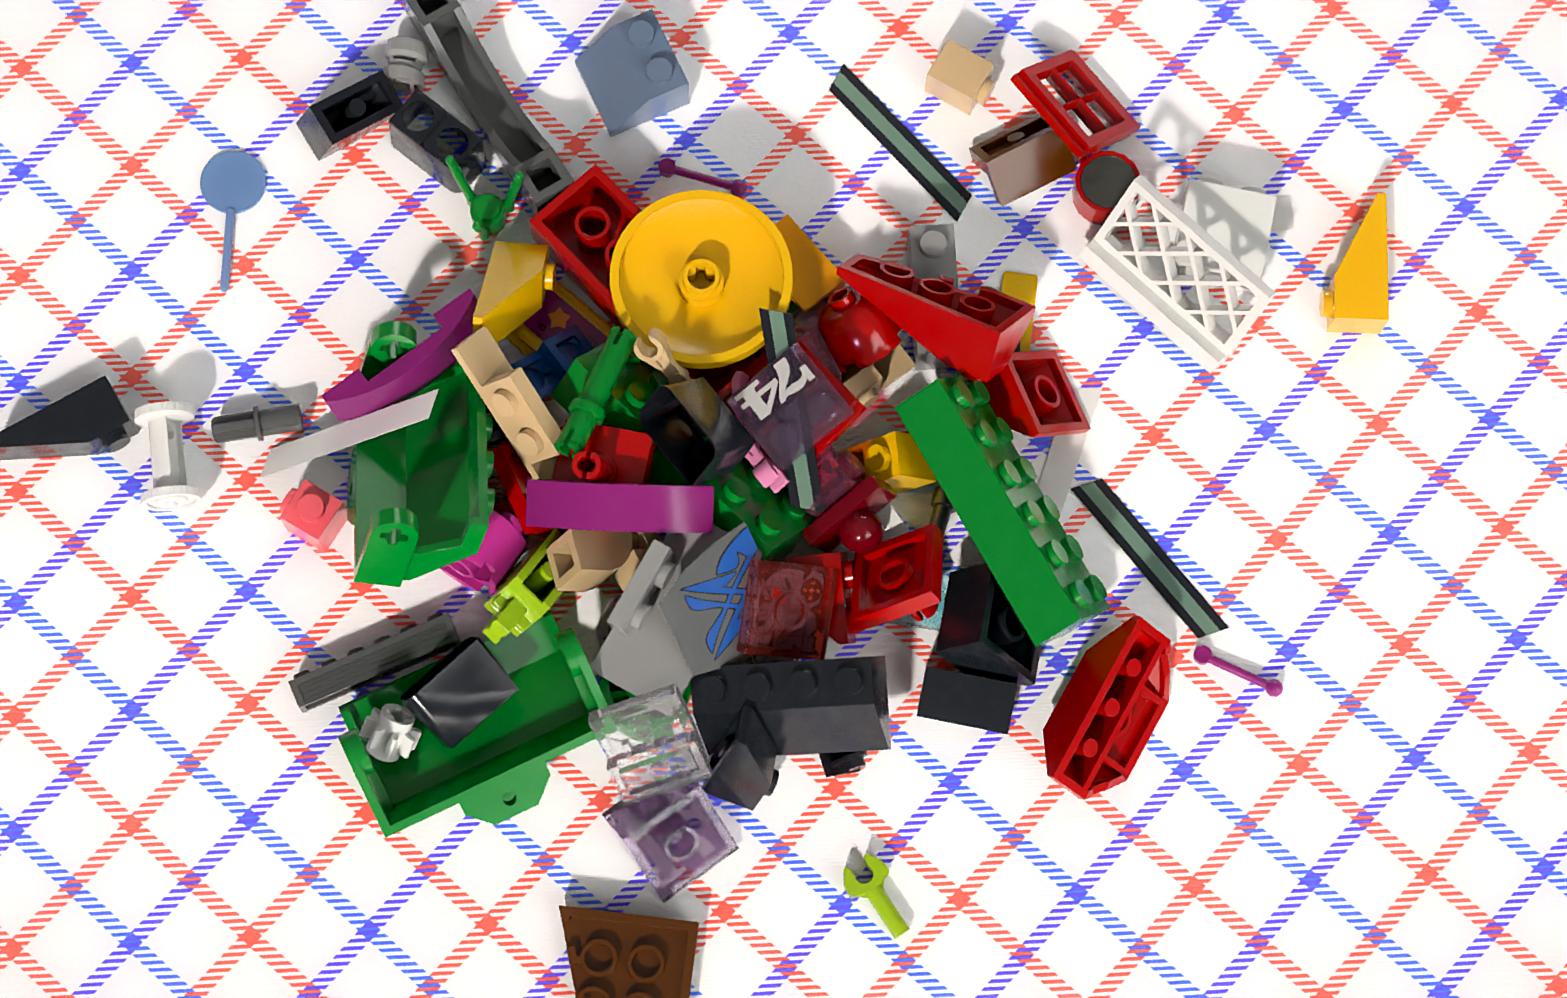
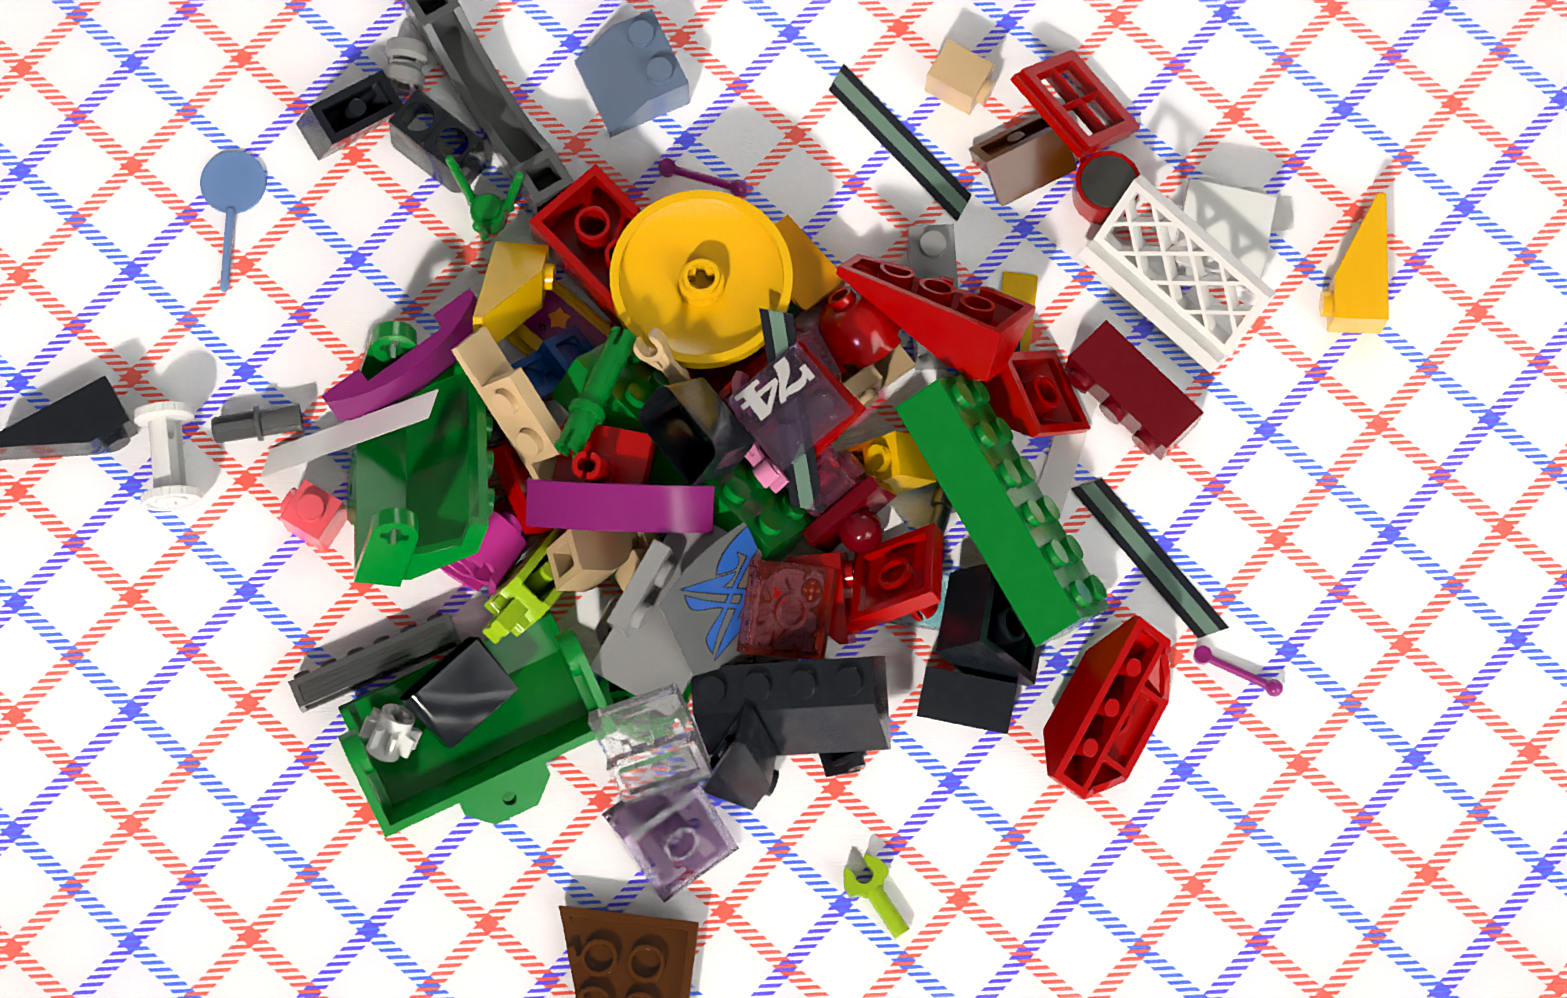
(1132, 391): none -> dark red brick

